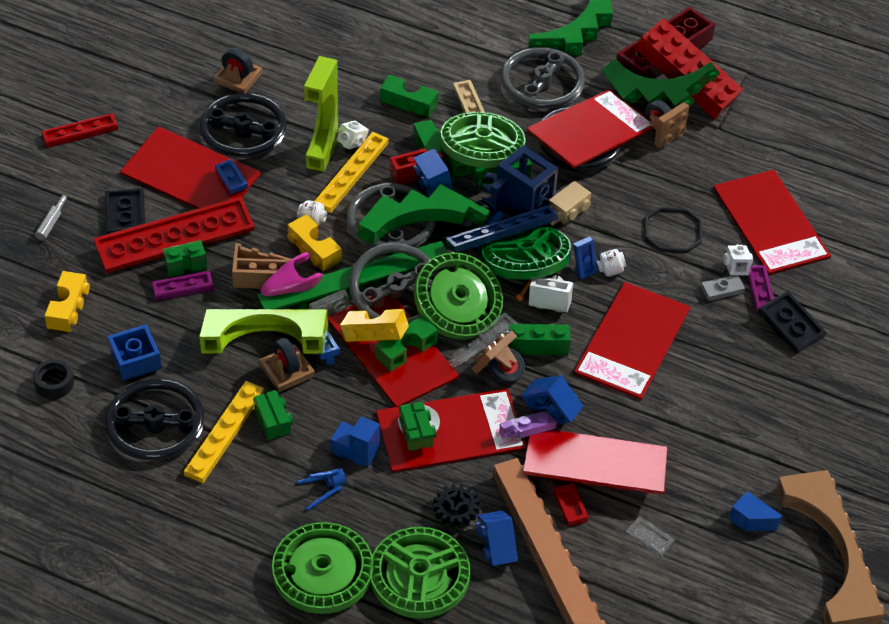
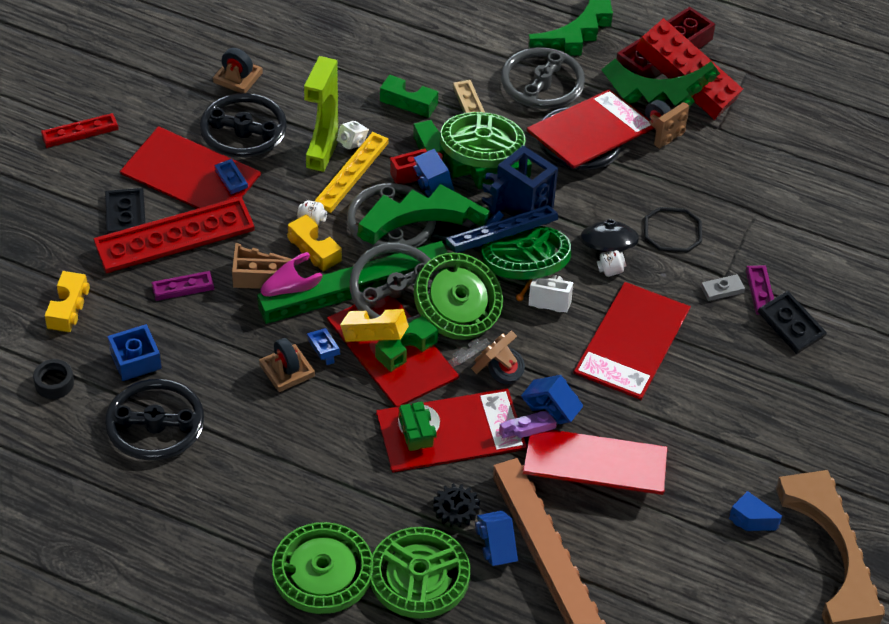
(50, 219): light grey axle -> none
(184, 258): green brick -> none
(223, 433): yellow plate -> none
(225, 325): lime arch -> none
(272, 414): green brick -> none
(332, 479): blue plant -> none
(333, 303): clear plate -> none
(357, 442): blue brick -> none
(495, 328): clear plate -> none
(540, 339): green brick -> none
(570, 202): tan brick -> none
(570, 504): red tile -> none
(585, 257): blue plate -> none
(609, 236): none -> black dish
(650, 537): clear plate -> none
(738, 260): white brick -> none
(771, 222): red piece -> none

